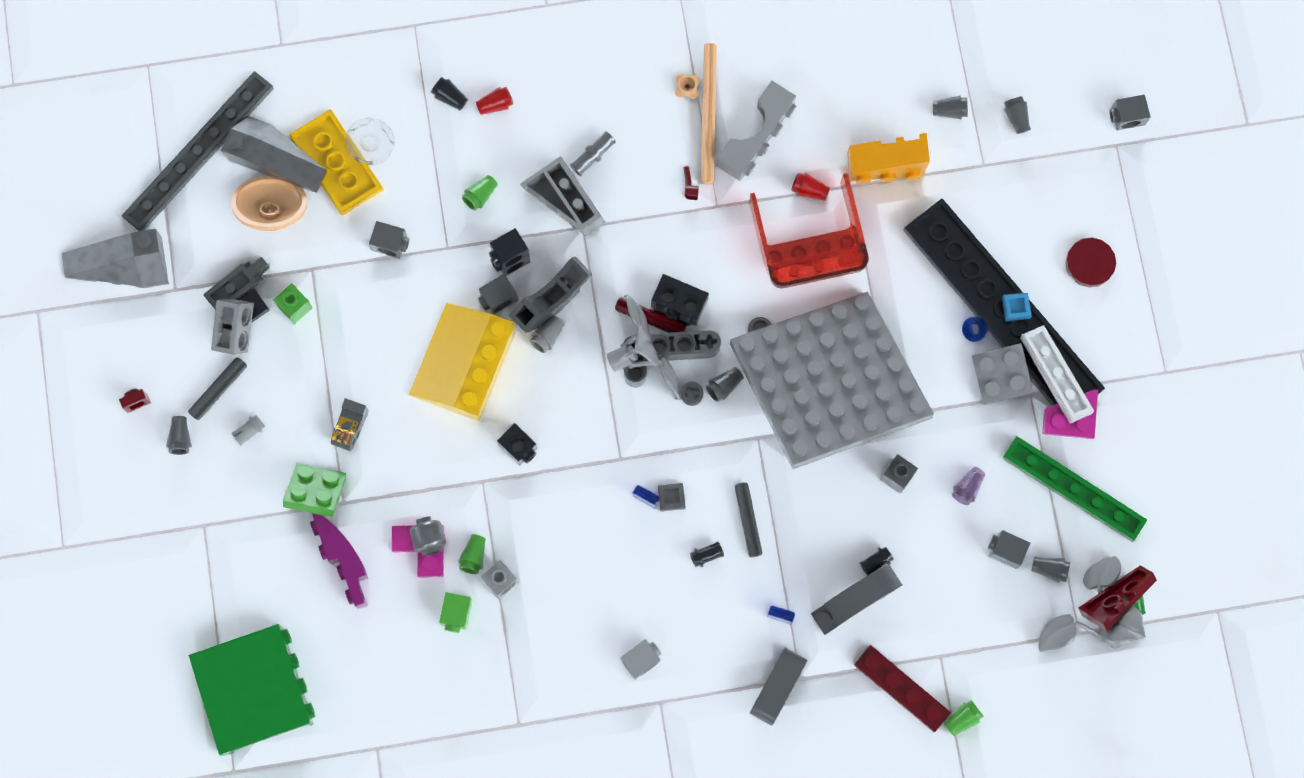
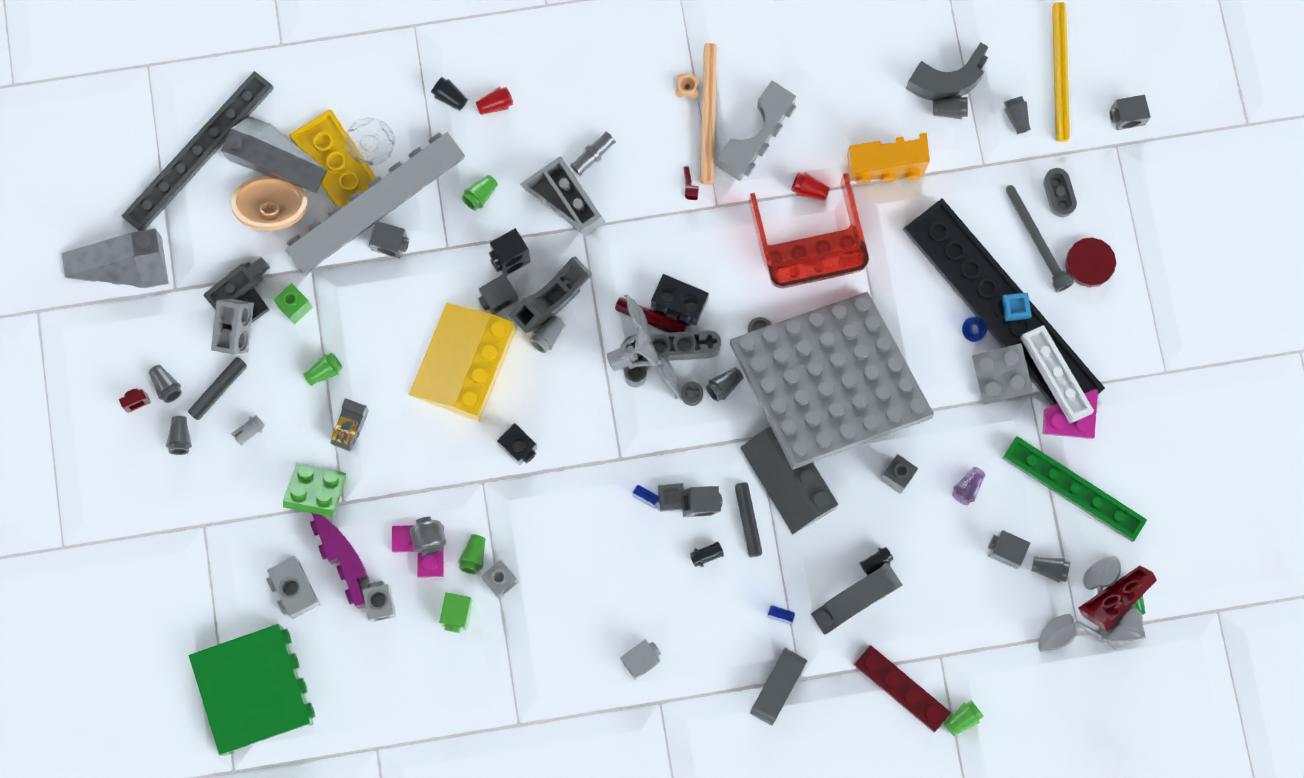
(165, 385): none -> dark grey cone
(281, 576): none -> light grey brick
(323, 369): none -> bright green cone
(375, 203): none -> light grey brick
(379, 613): none -> light grey brick
(701, 501): none -> dark grey brick
(797, 493): none -> dark grey slope
(939, 85): none -> dark grey arch
(1060, 279): none -> dark grey piece
(1061, 81): none -> yellow axle
(1061, 193): none -> dark grey plate

